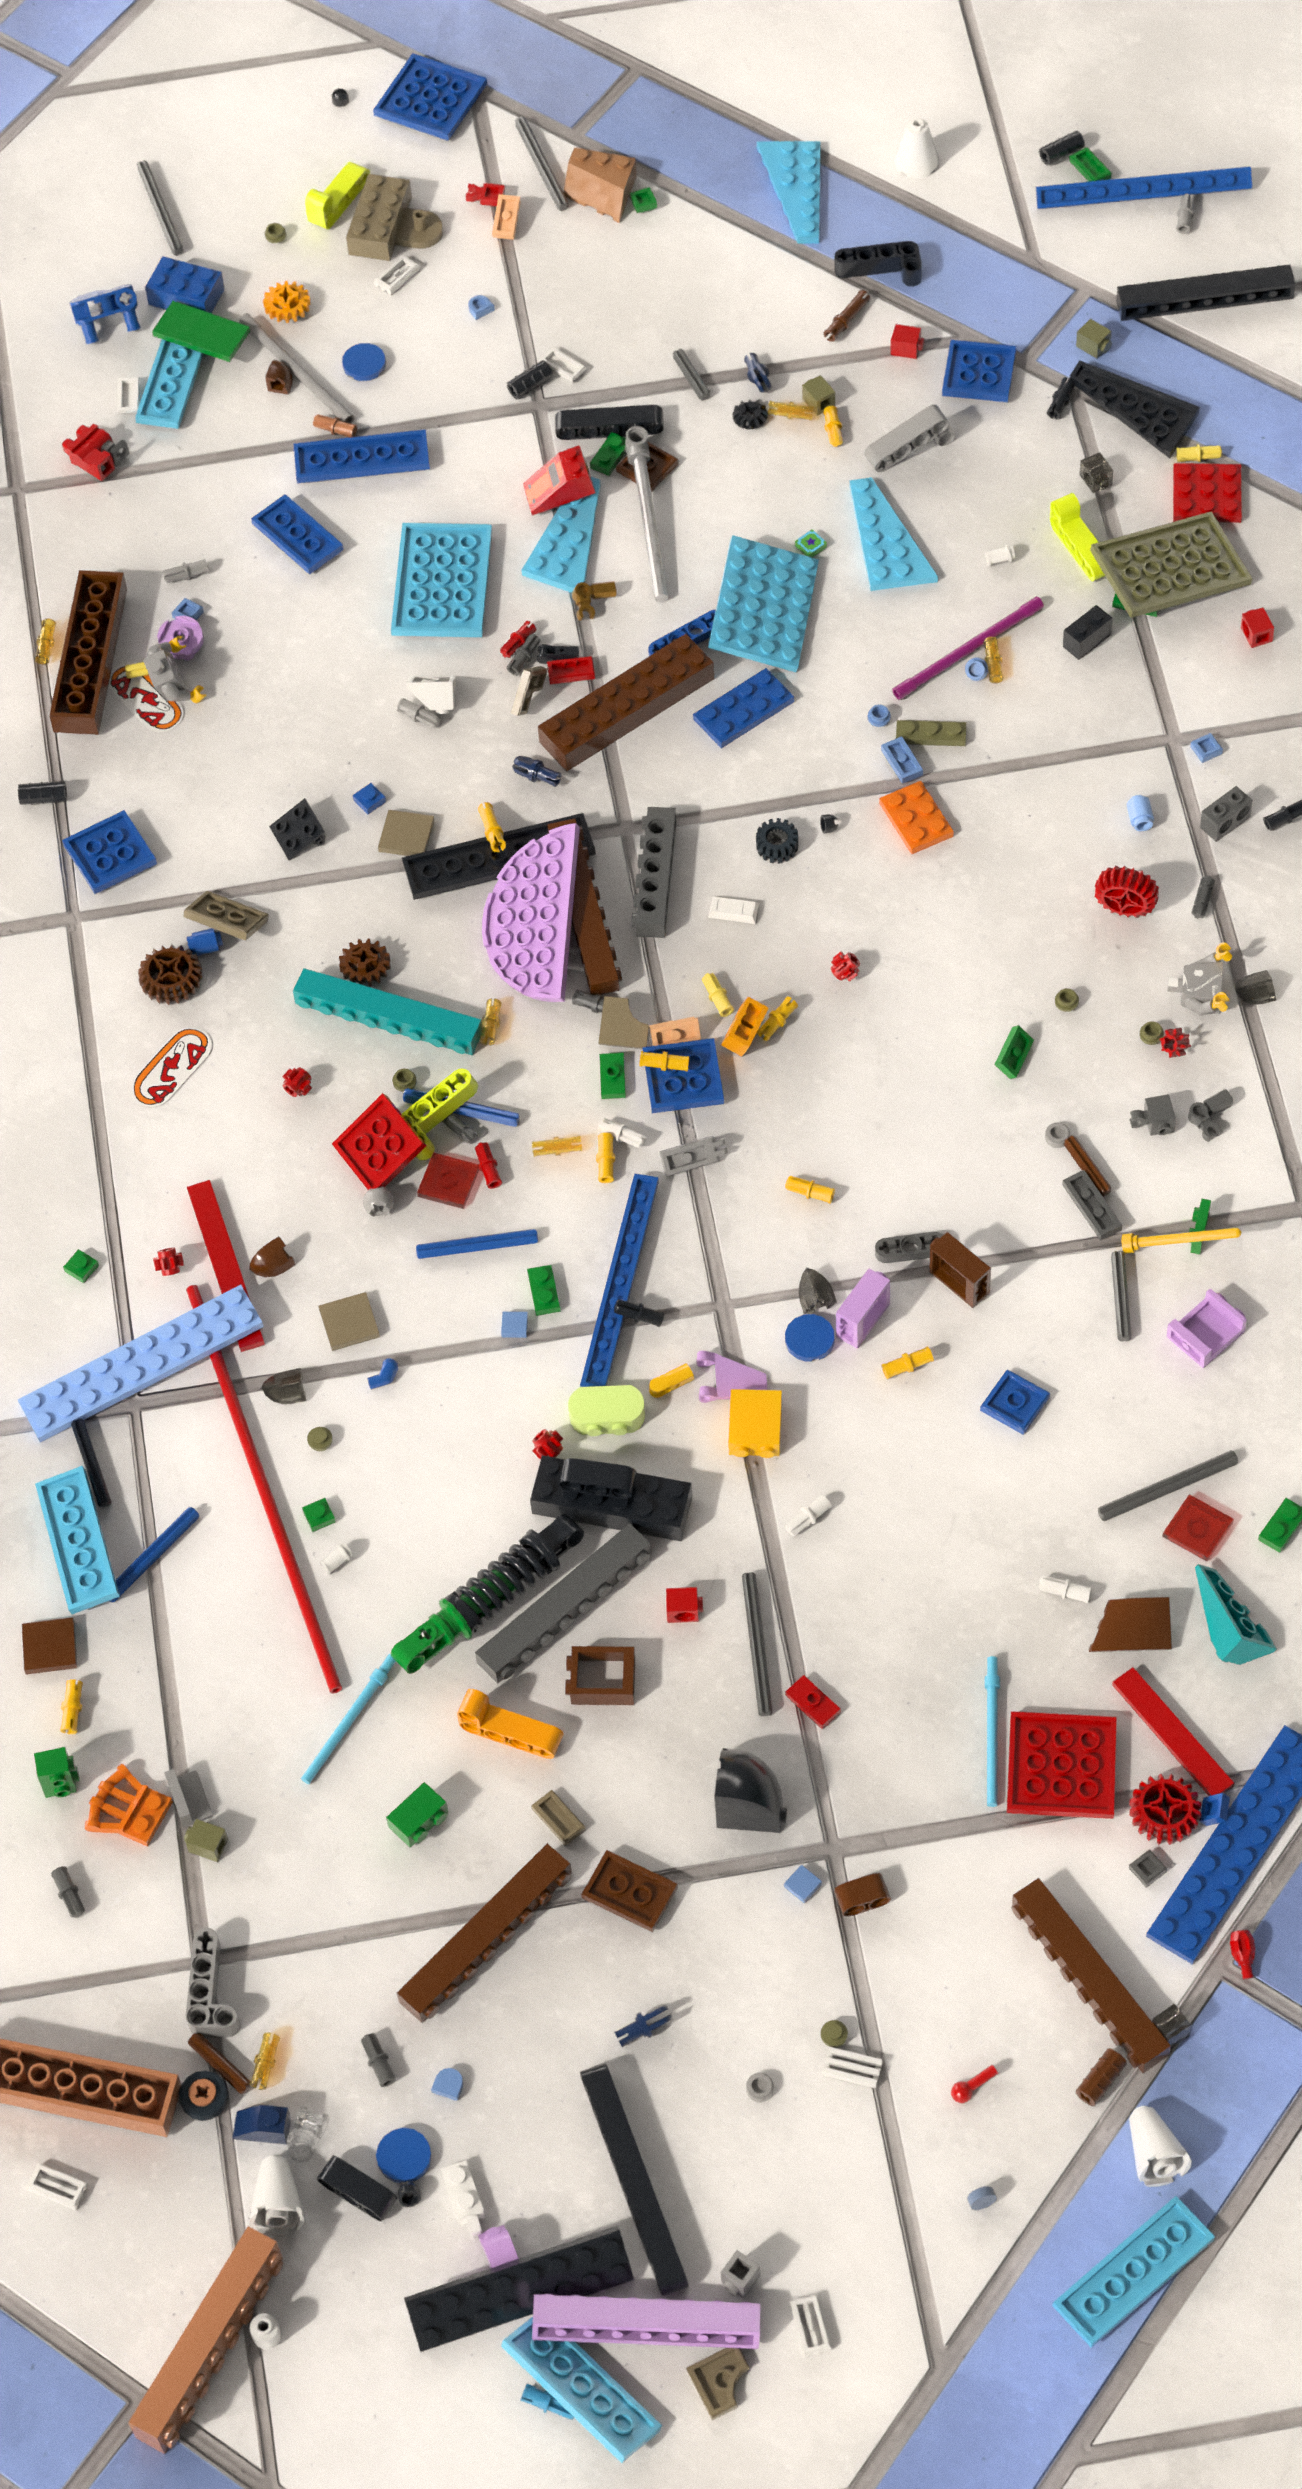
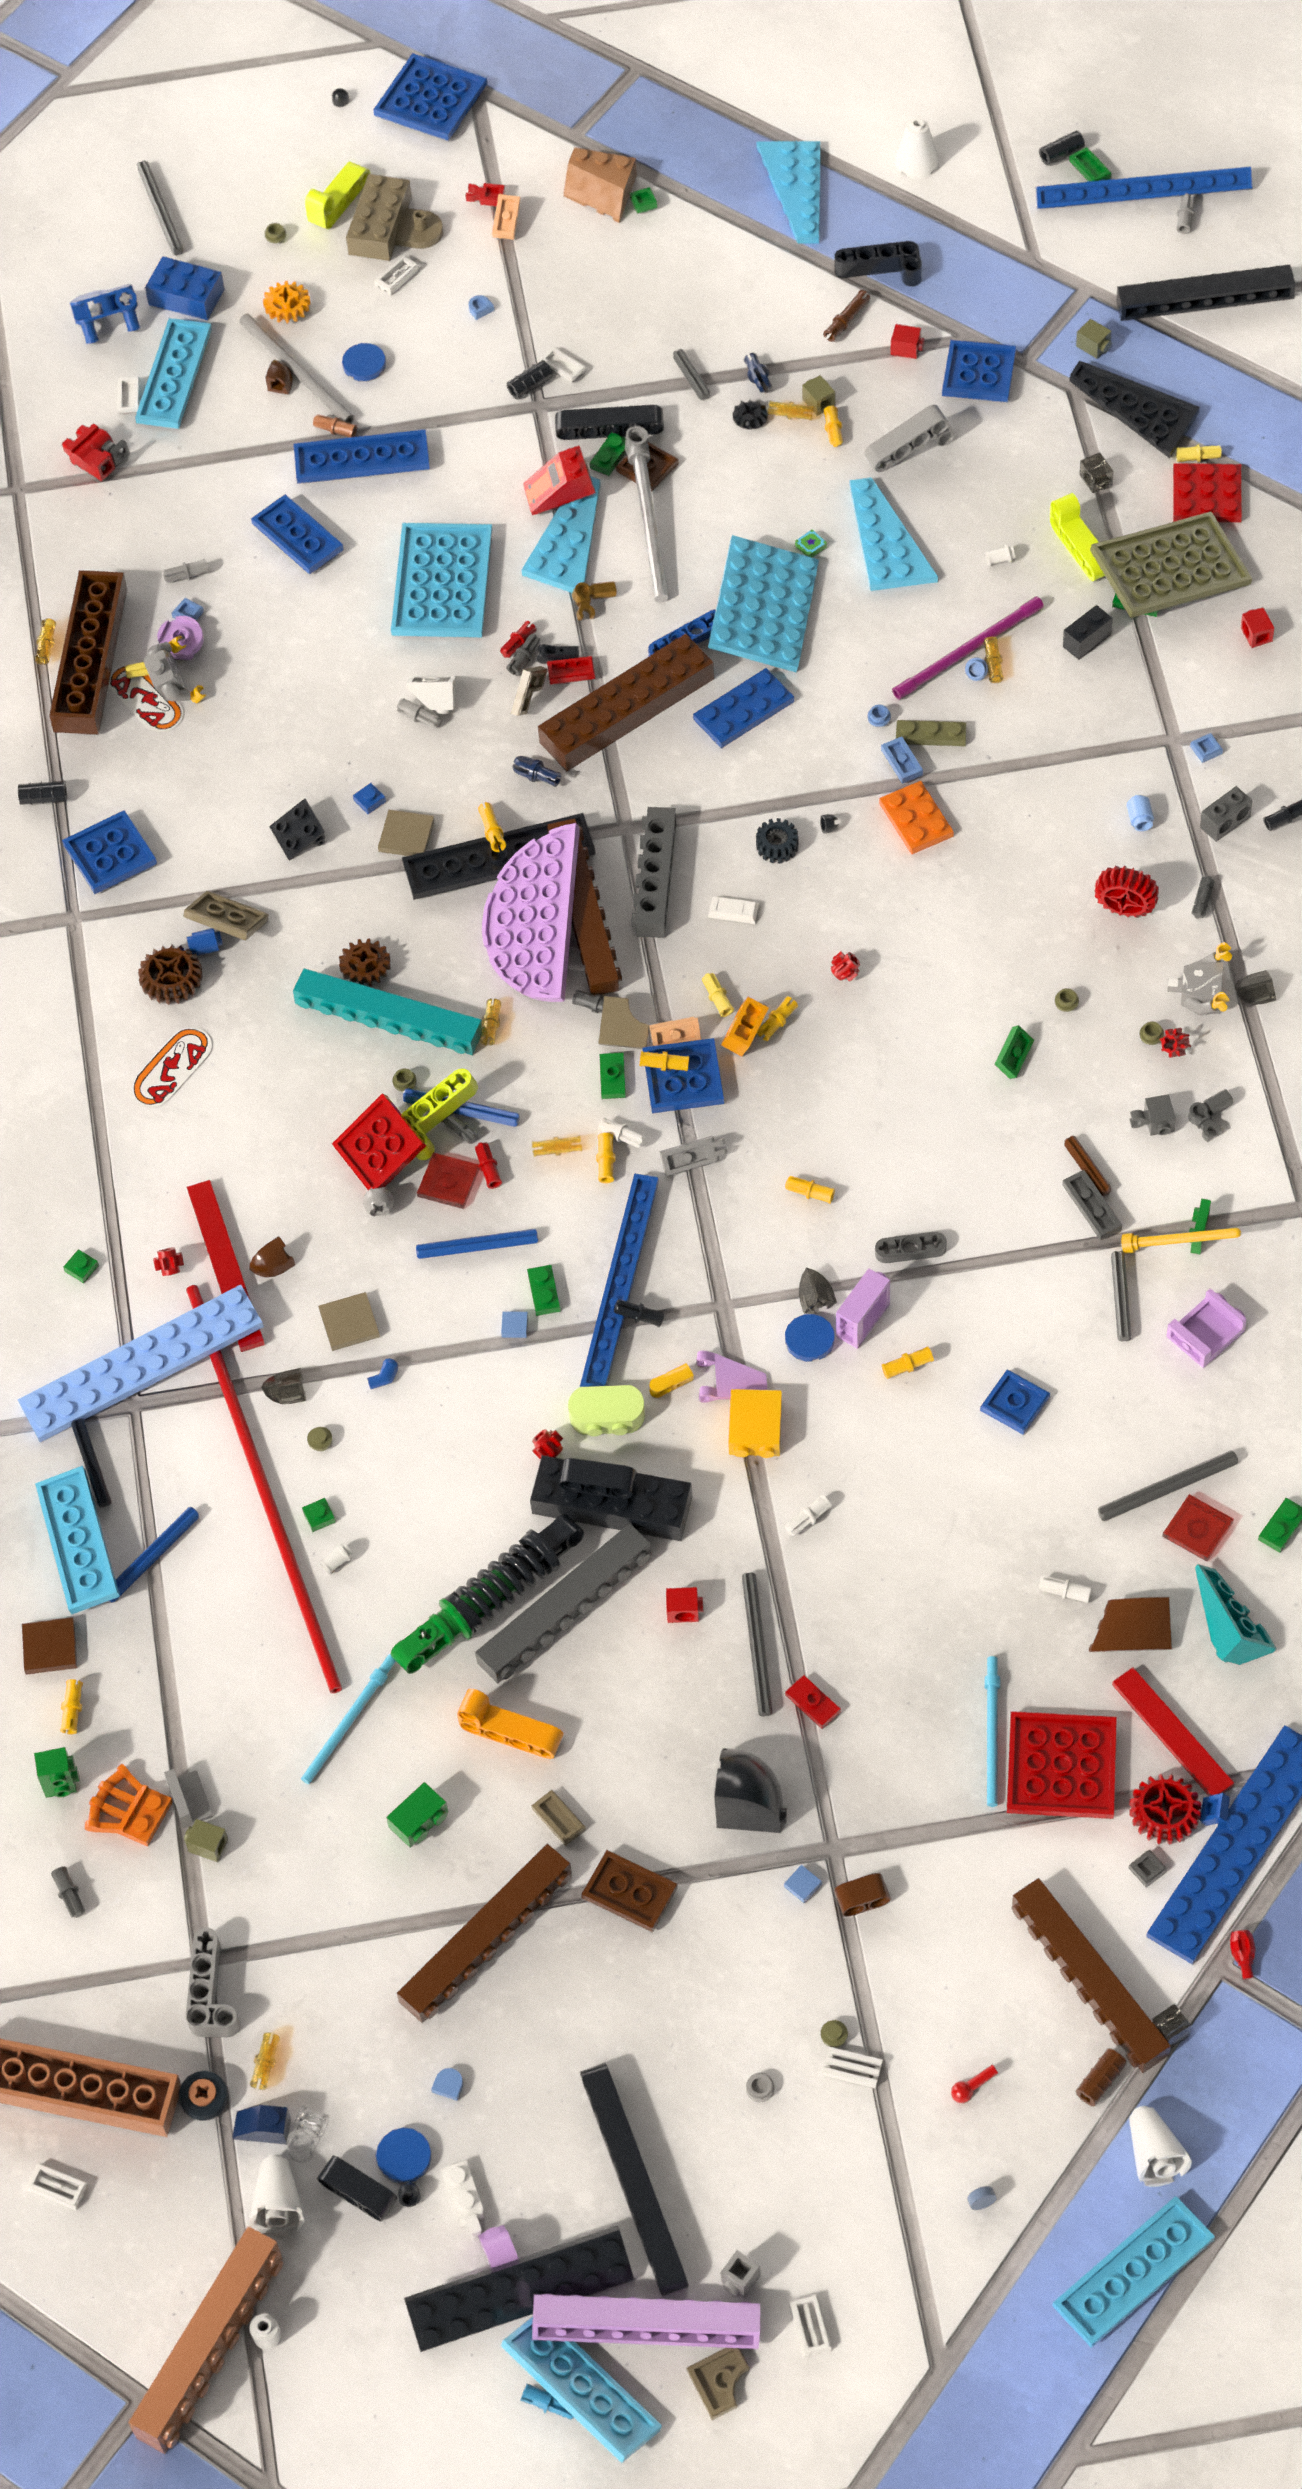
(201, 331): green tile -> none
(219, 2063): reddish brown axle -> none
(297, 1082): red gear -> none
(378, 2060): dark grey axle -> none
(541, 163): axle -> none
(601, 1696): reddish brown window -> none
(639, 2027): dark blue arm -> none
(959, 1269): reddish brown window -> none
(1056, 1134): light grey tile -> none
(1060, 398): black pin -> none

